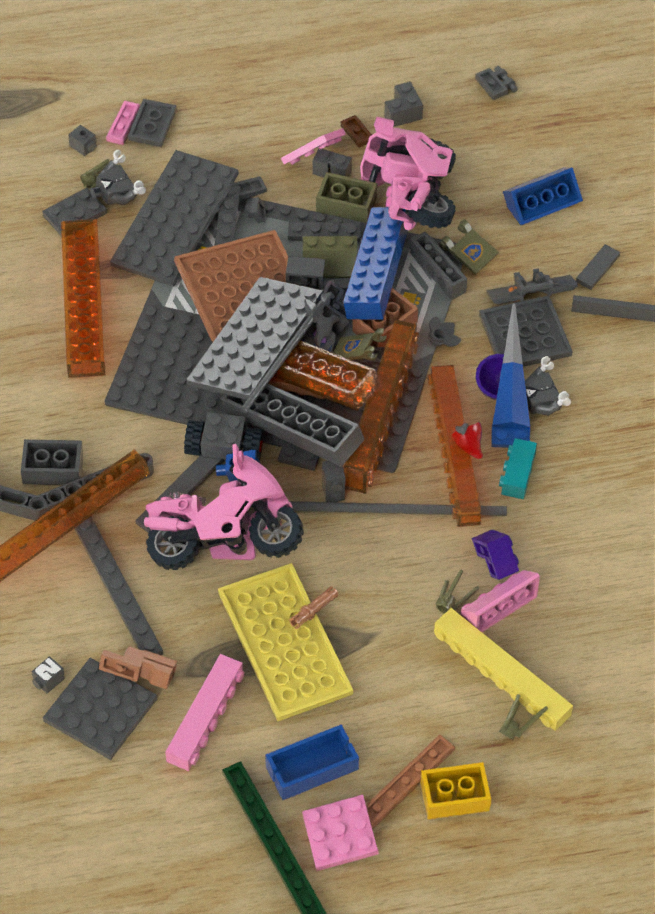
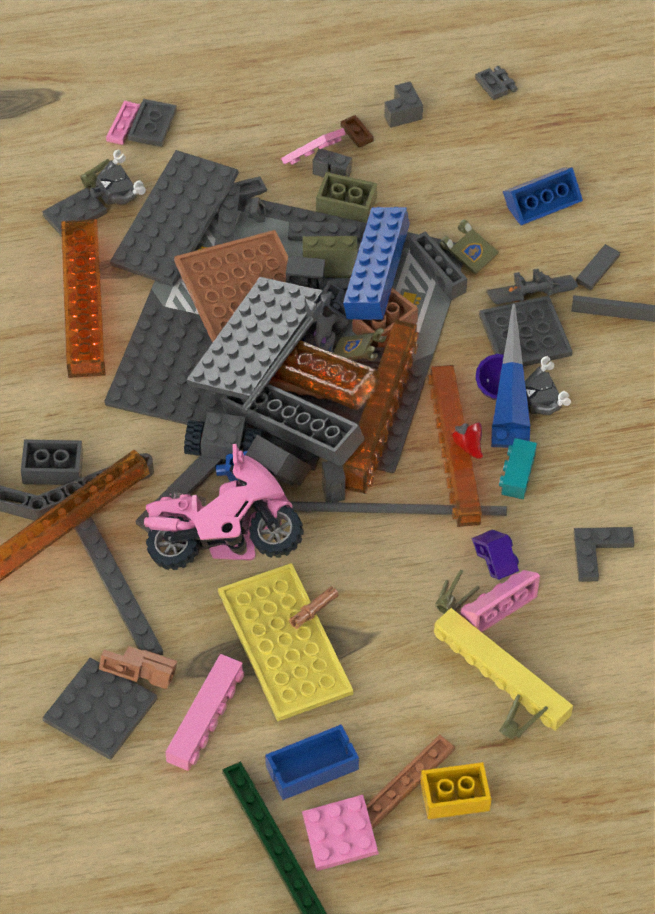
(47, 675): dark grey brick -> none
(82, 140): dark grey brick -> none
(278, 461): none -> dark grey brick
(413, 171): bright pink piece -> none
(442, 333): dark grey plate -> none
(589, 539): none -> dark grey plate

